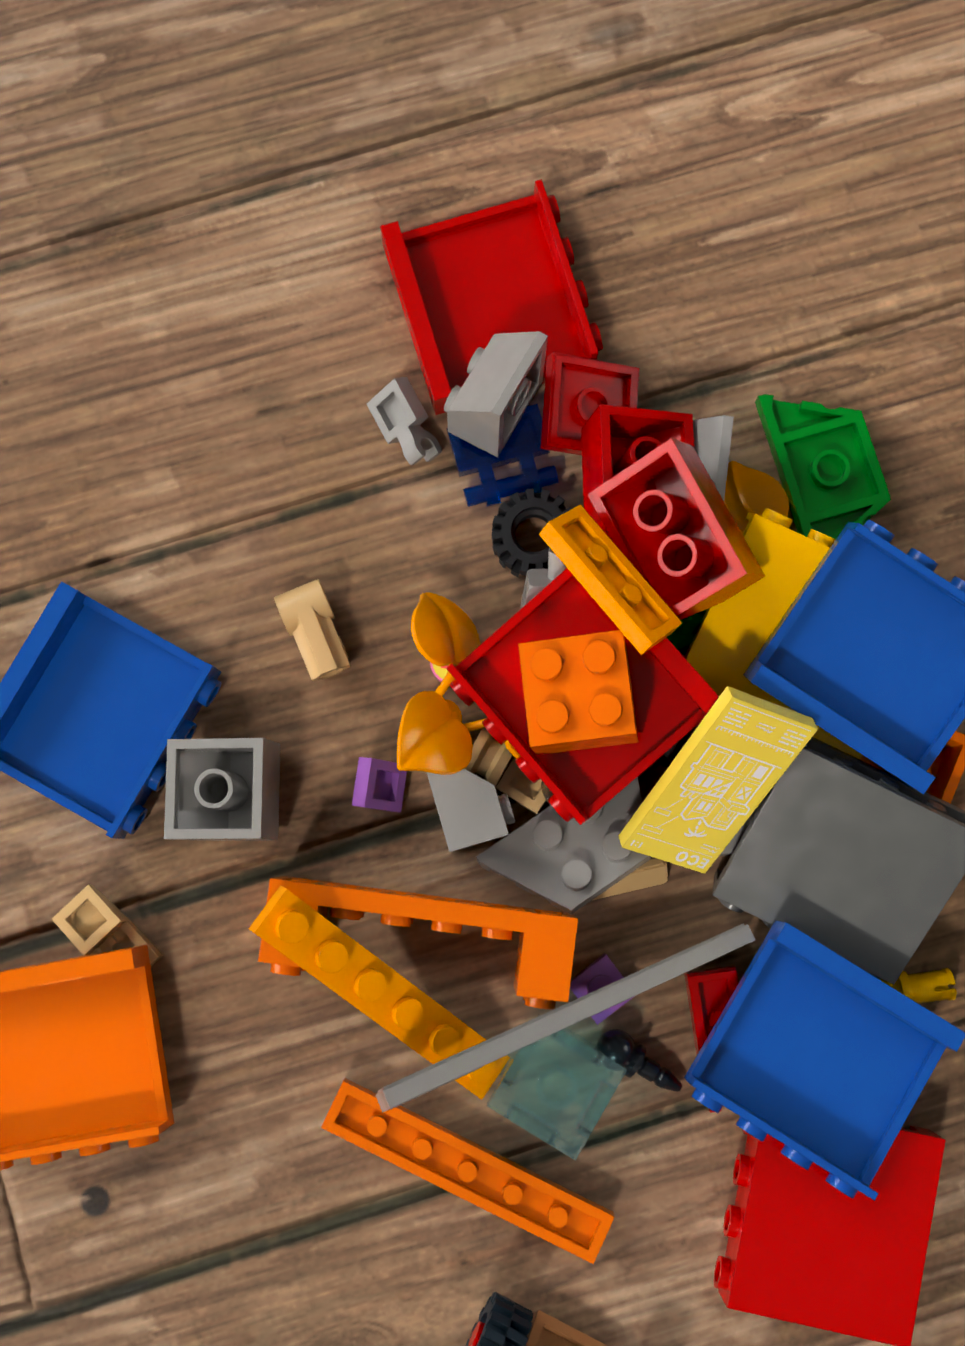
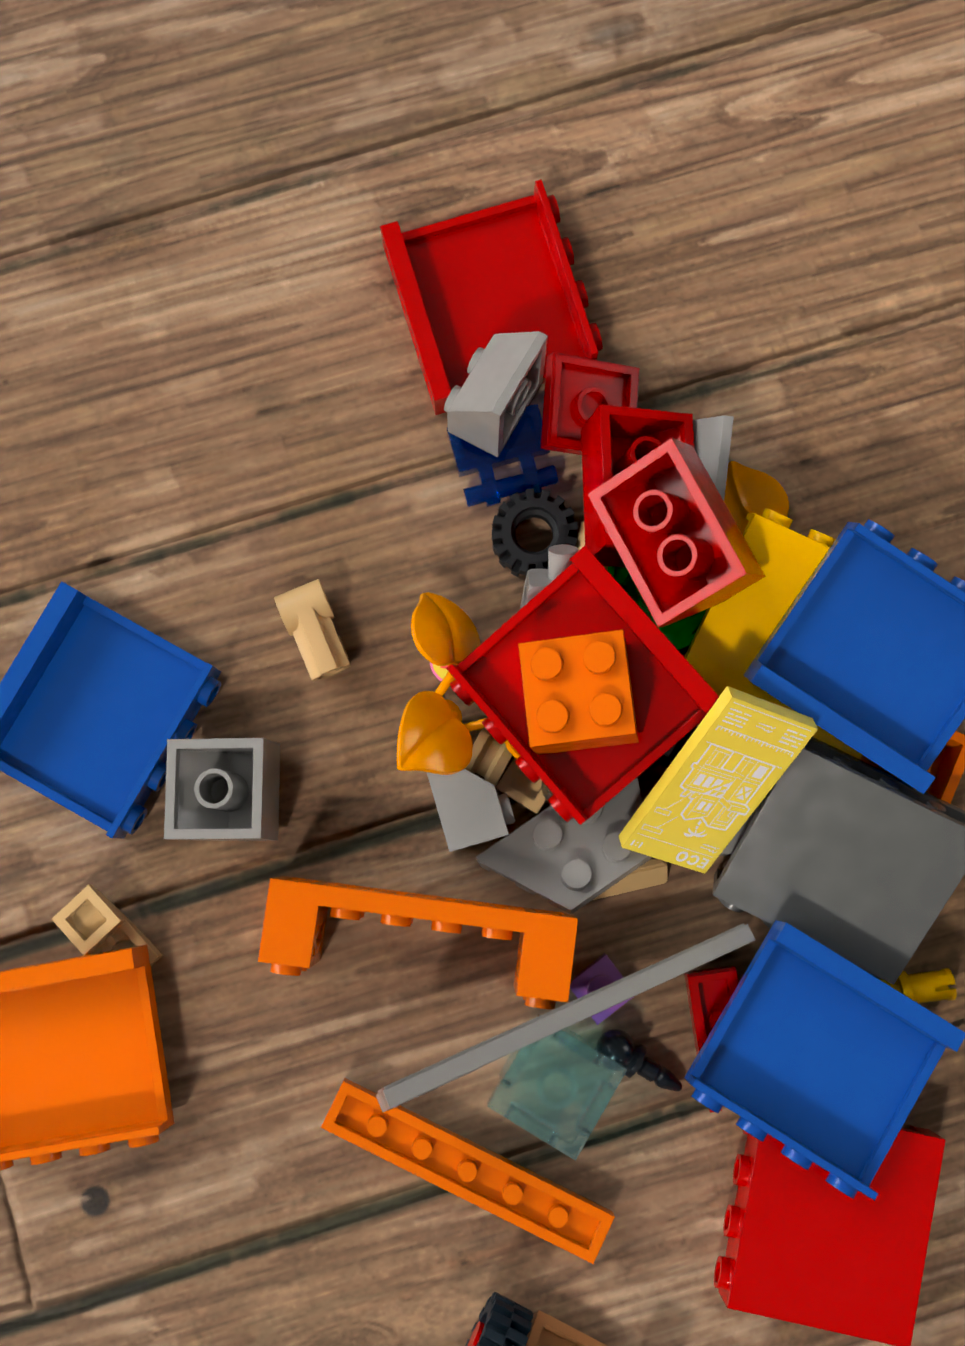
(370, 985): light orange plate -> none
(379, 785): medium lavender plate -> none
(399, 419): light grey plate -> none
(610, 578): light orange plate -> none
(823, 464): green wing -> none

